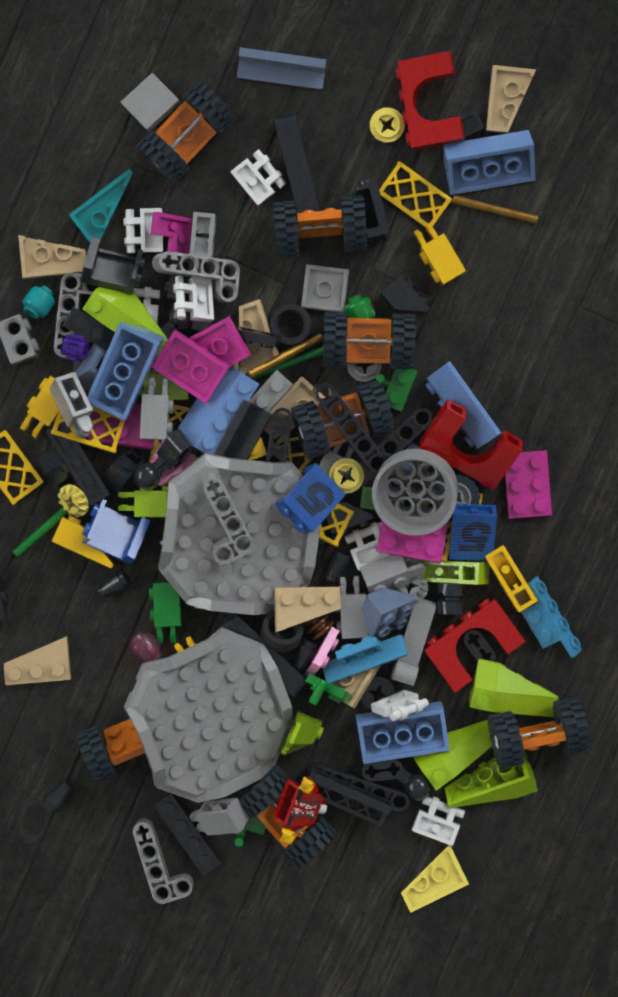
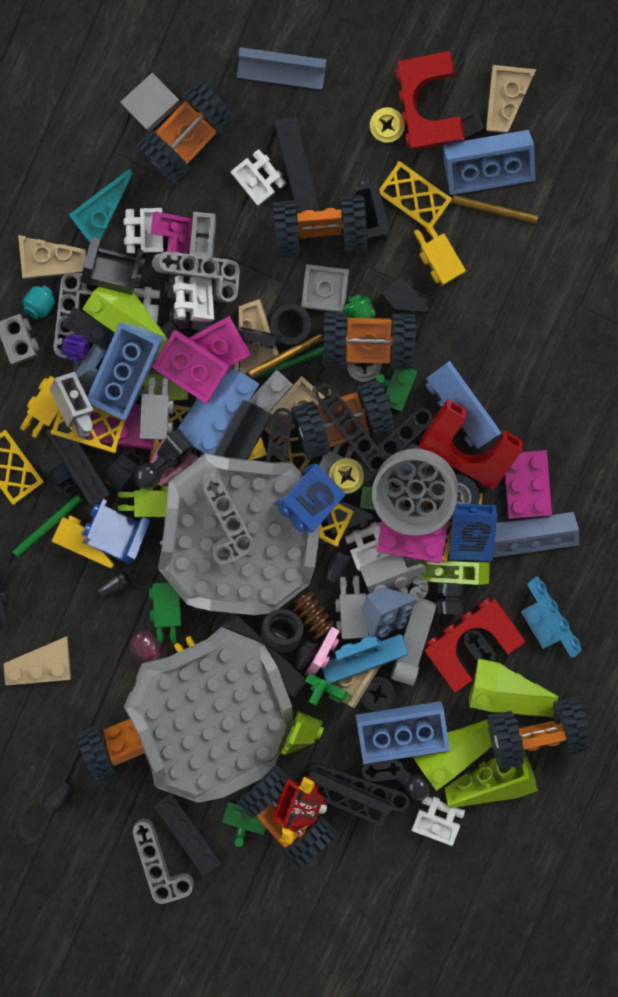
(78, 498): light yellow gear -> none
(220, 817): light grey hinge -> none
(302, 604): tan wing -> none
(399, 705): white plate -> none
(435, 881): light yellow wing -> none
(510, 579): yellow slope -> none
(536, 534): none -> sand blue panel

